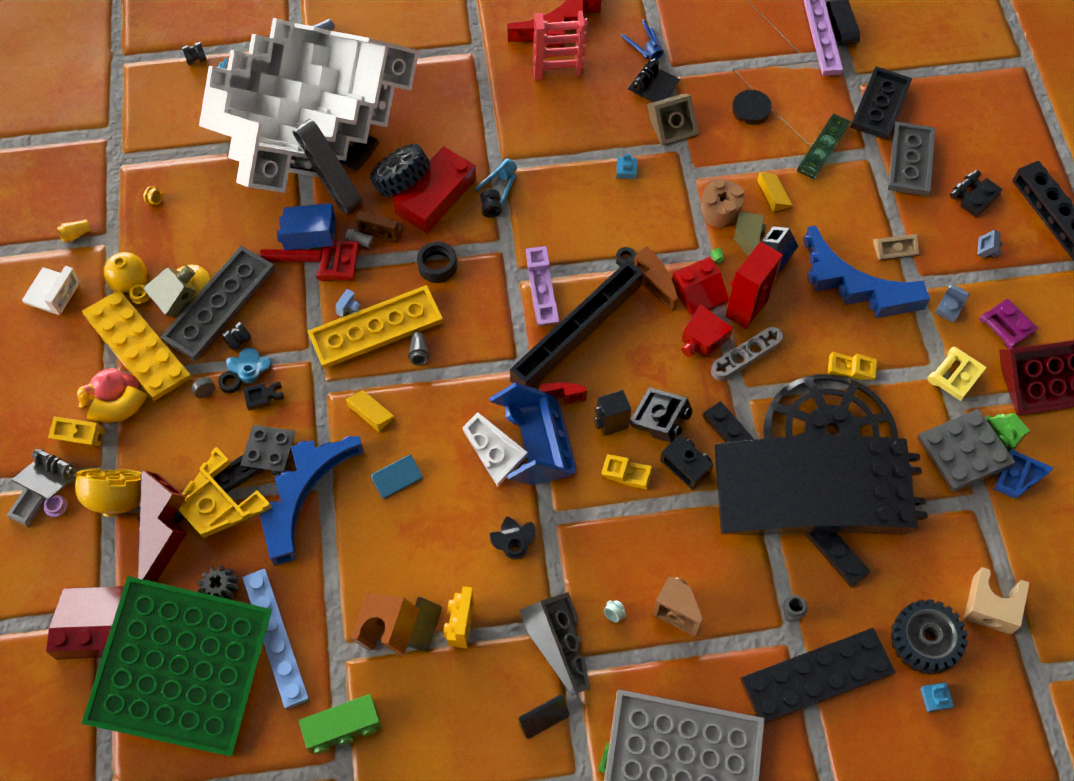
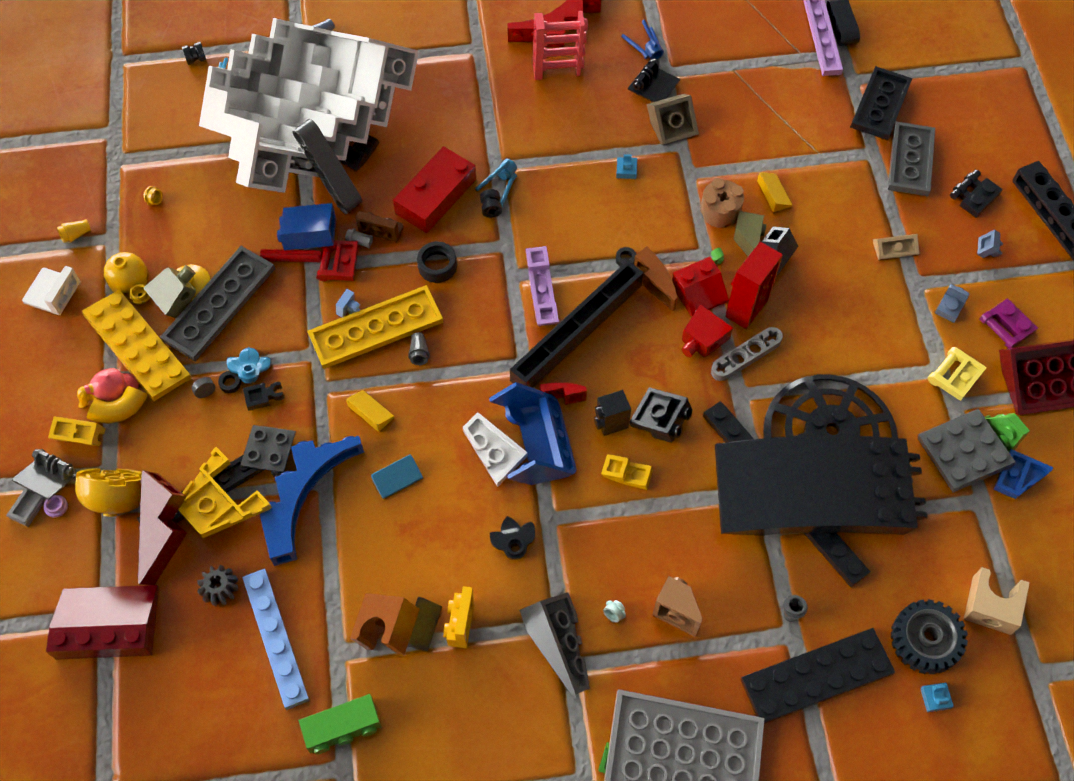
(177, 666): green plate -> none
(236, 336): black wheel -> none
(400, 170): black wheel -> none
(543, 716): black slope -> none
(686, 461): black brick -> none
(751, 106): black tile -> none
(823, 146): clear green tile -> none
(856, 367): yellow slope -> none
(884, 296): blue arch -> none

